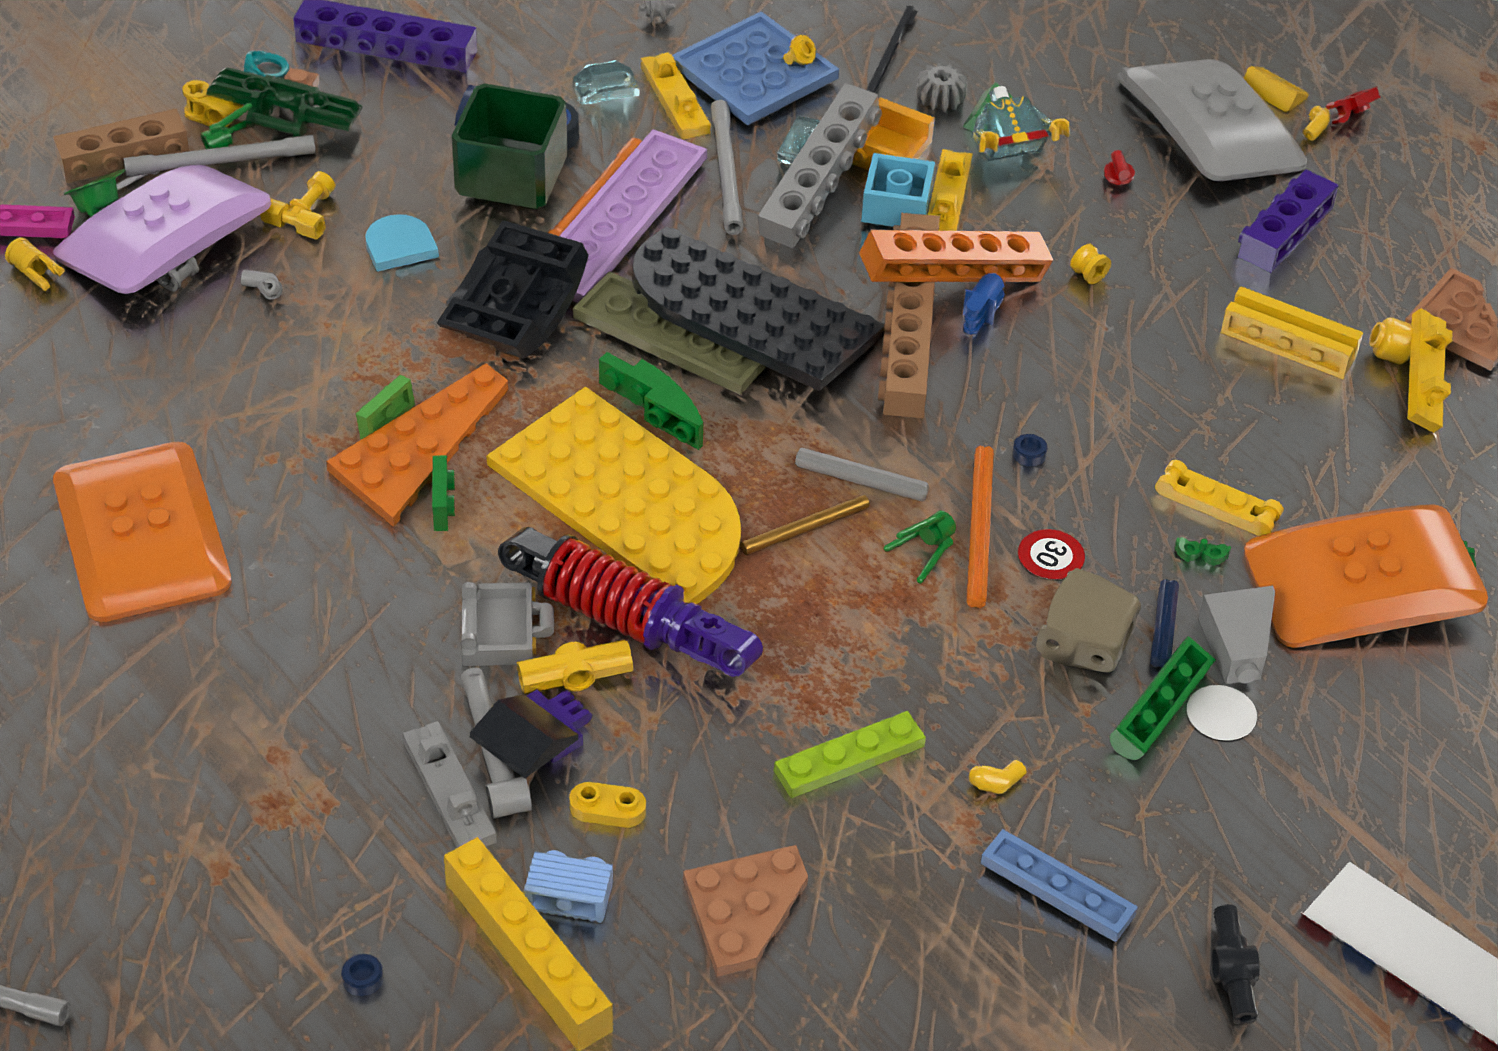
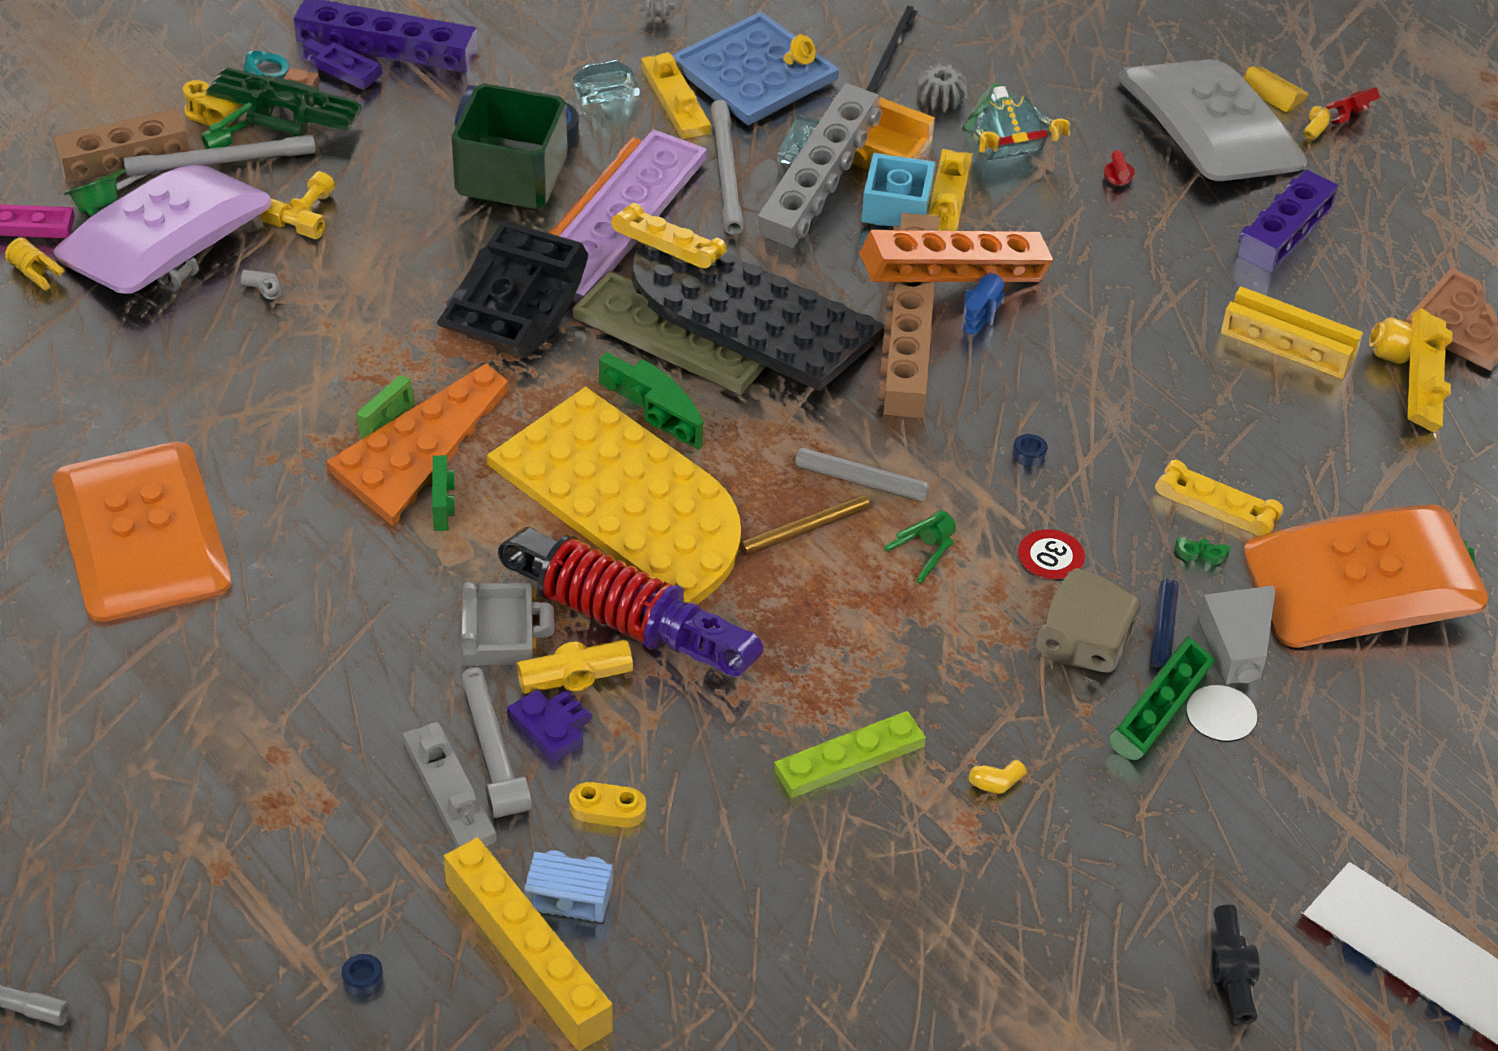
(342, 63): none -> dark purple hinge
(399, 242): medium azure tile -> none
(522, 734): black slope -> none
(668, 237): none -> yellow plate
(744, 904): nougat plate -> none
(980, 527): orange axle -> none
(1059, 885): medium blue plate -> none
(1090, 263): yellow wheel -> none

